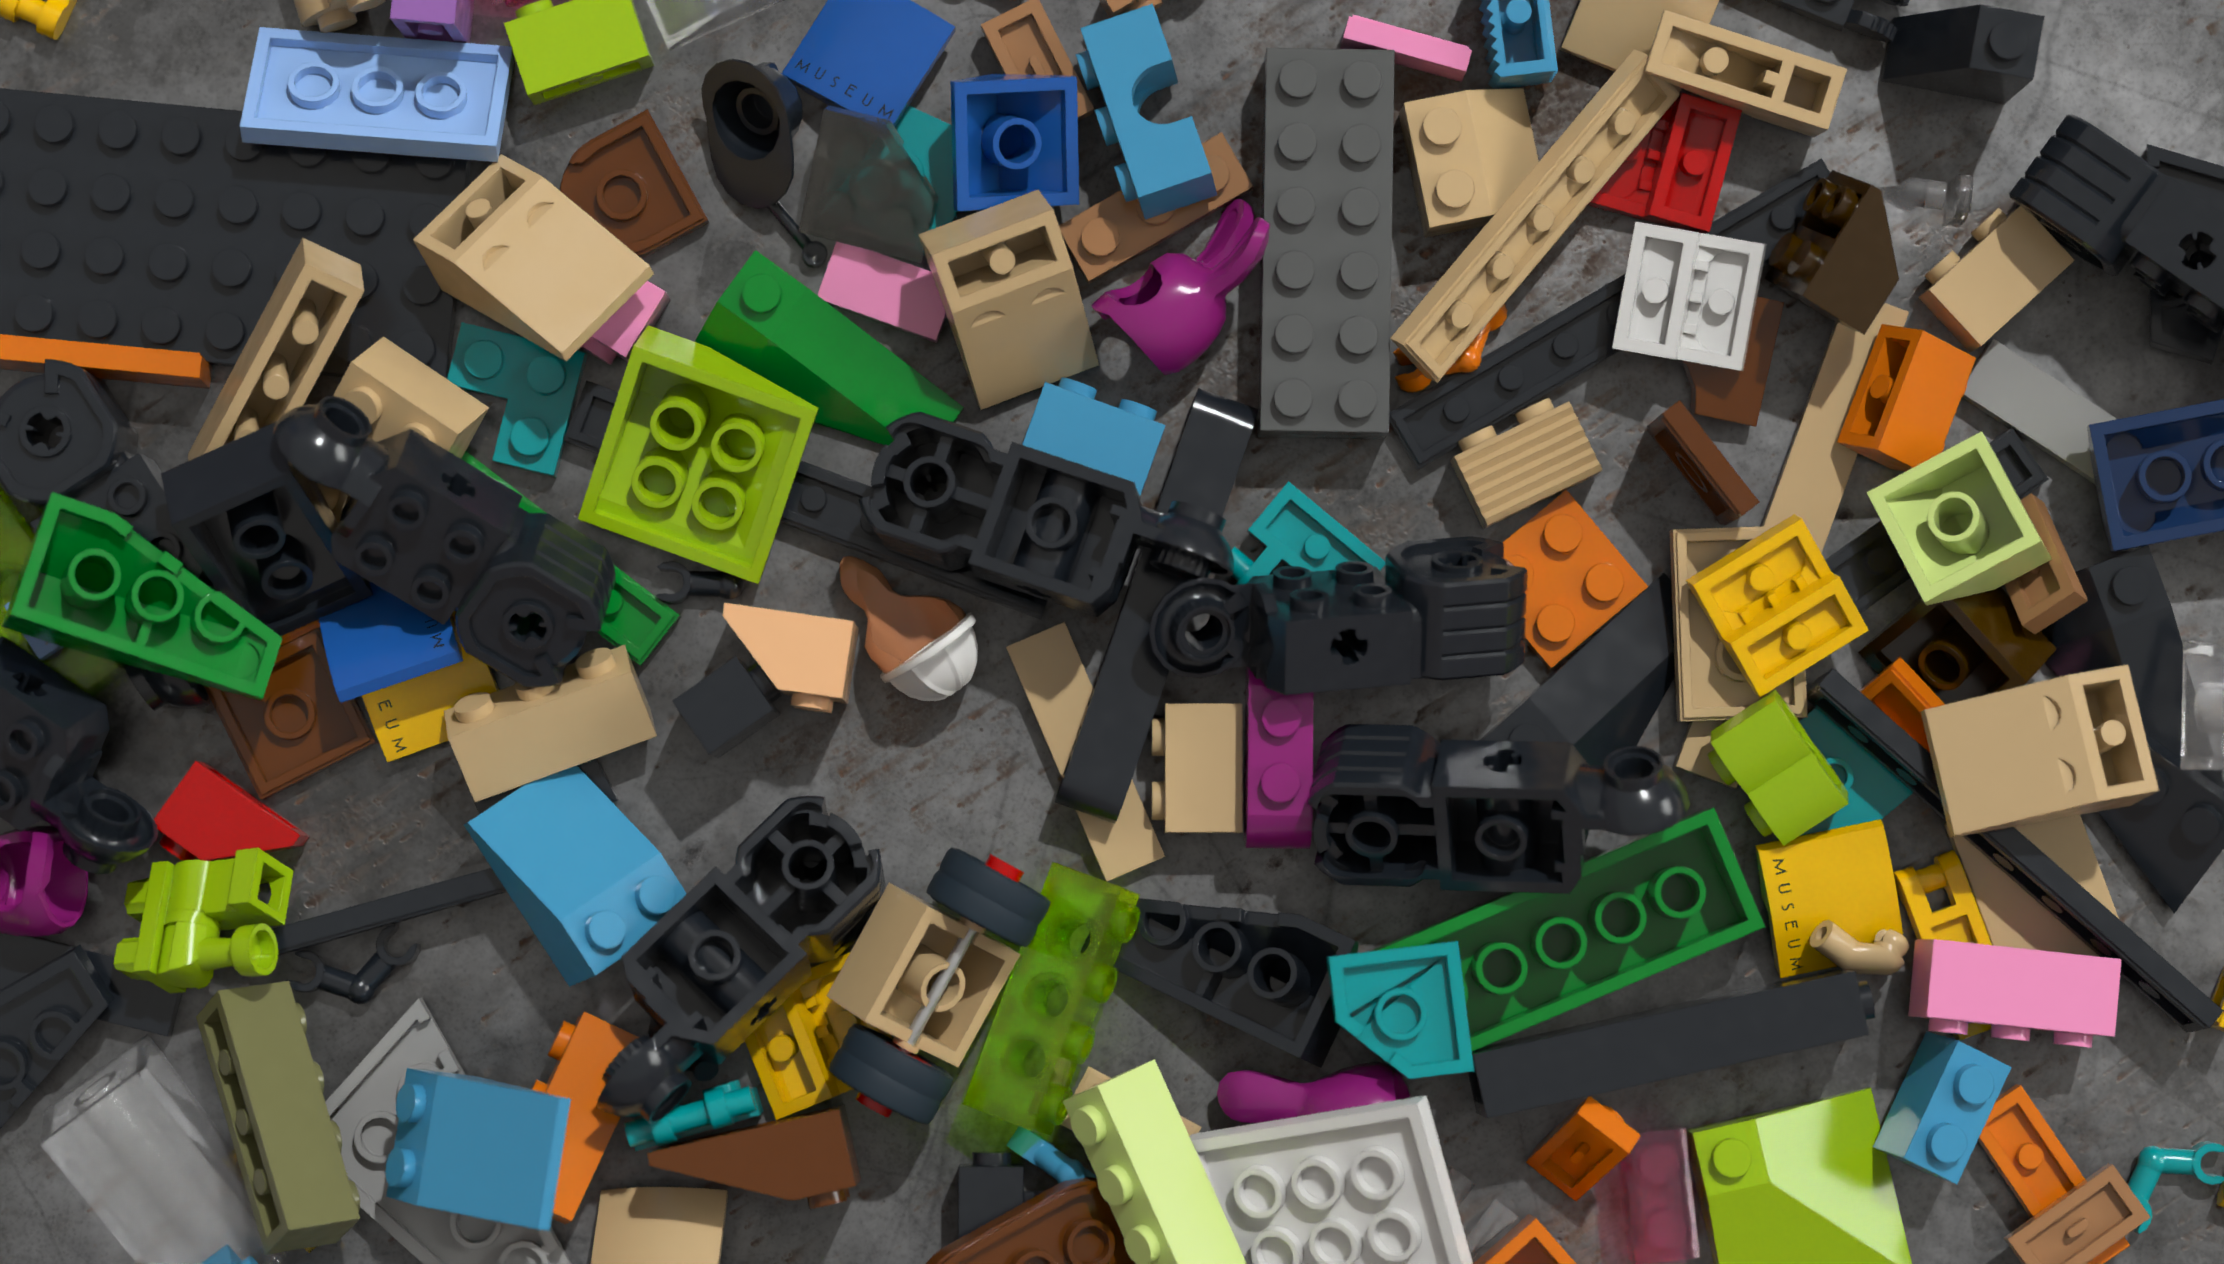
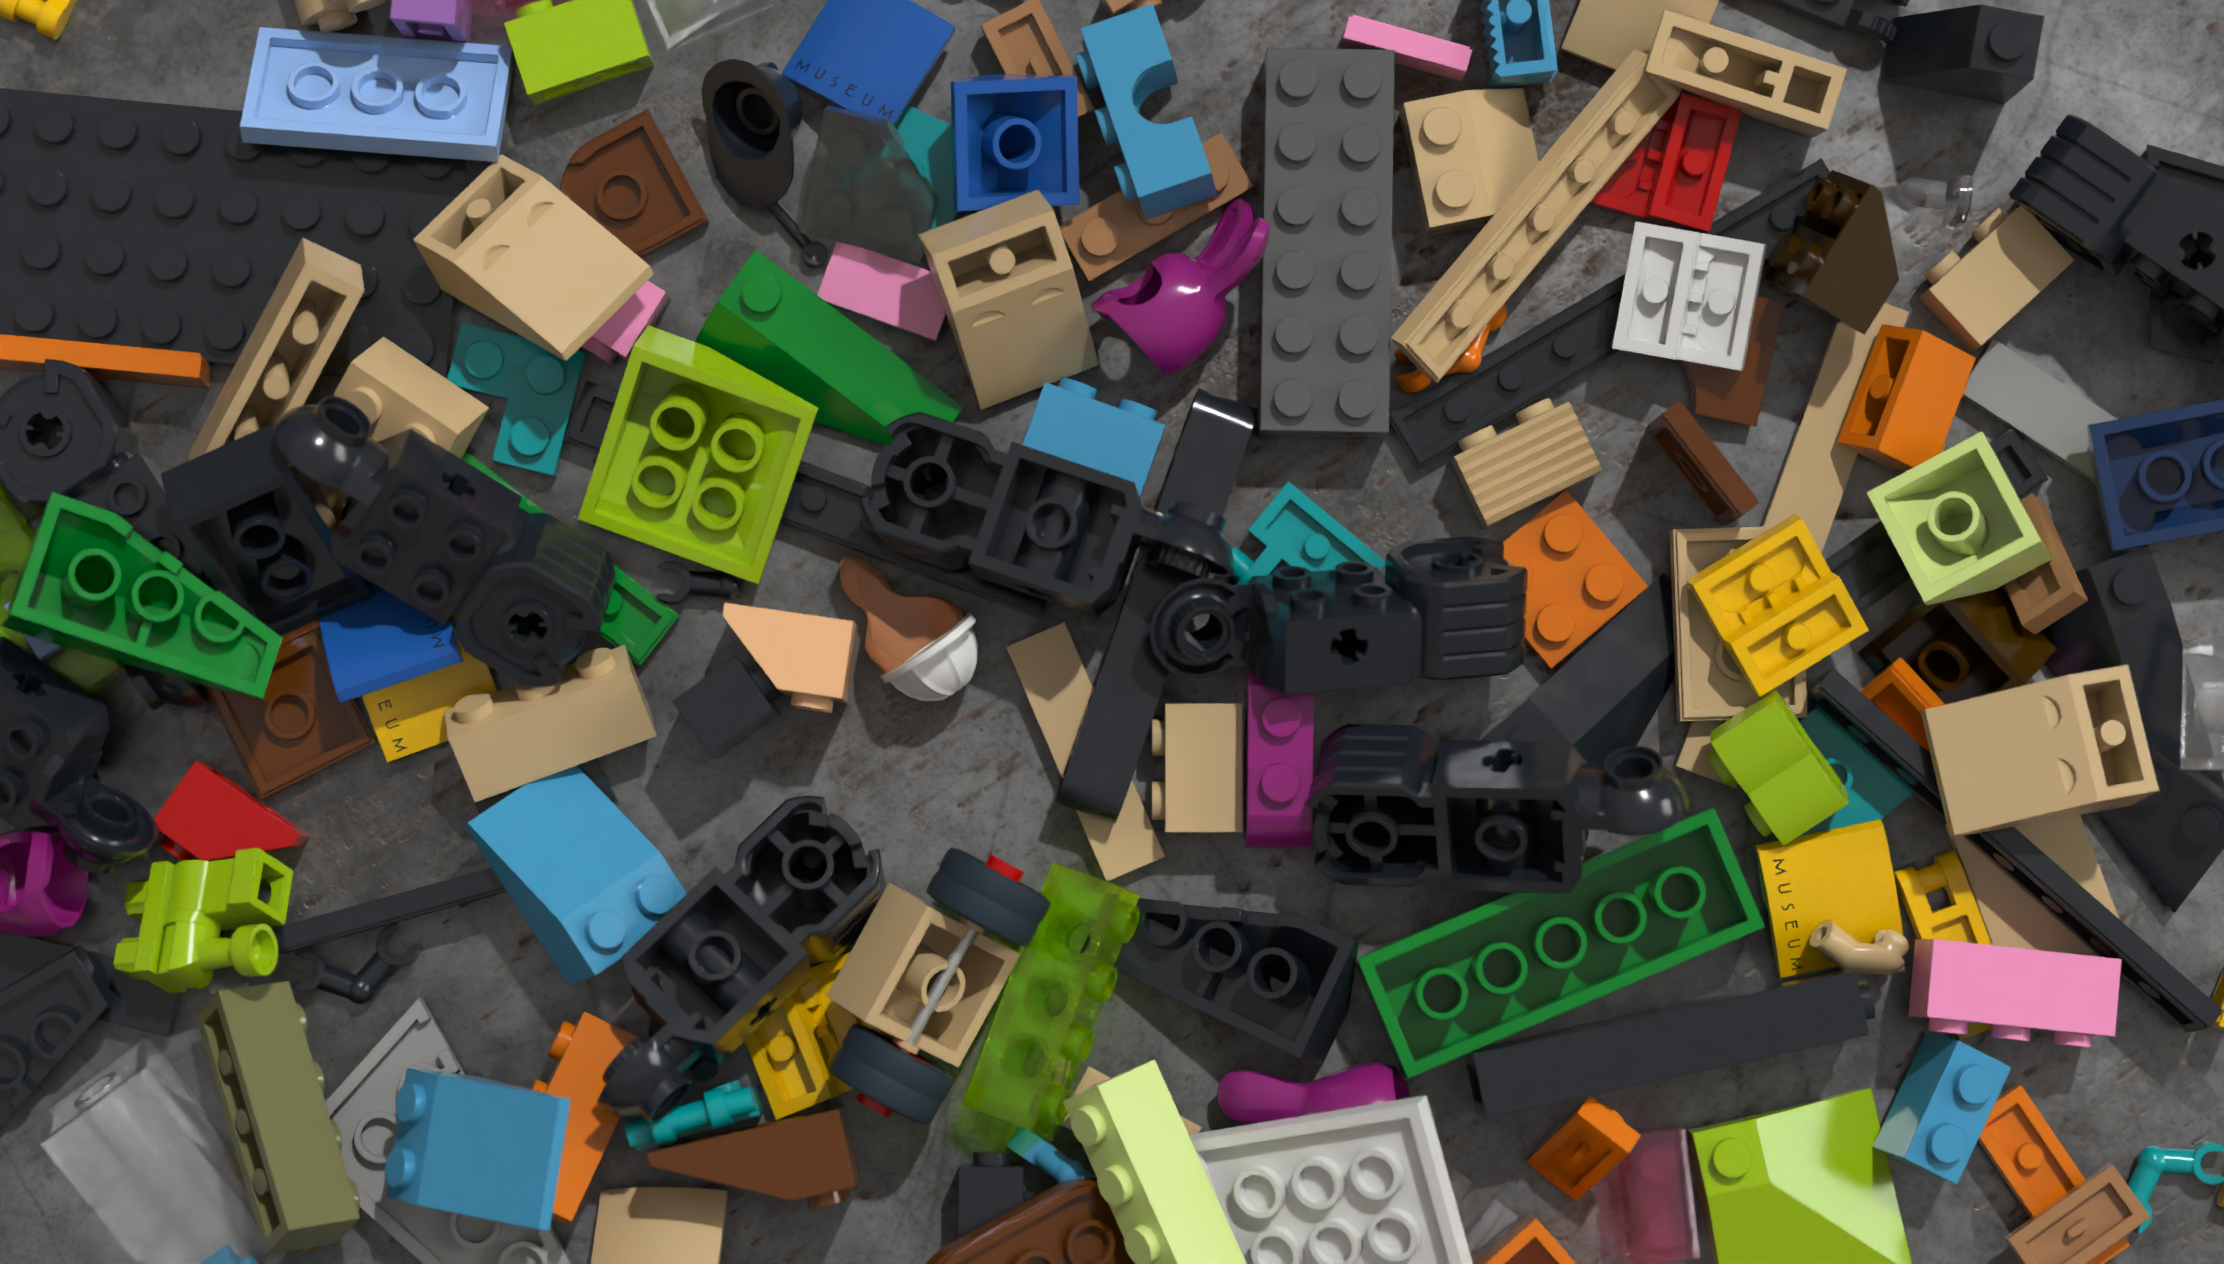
(1405, 1006): teal plate -> none

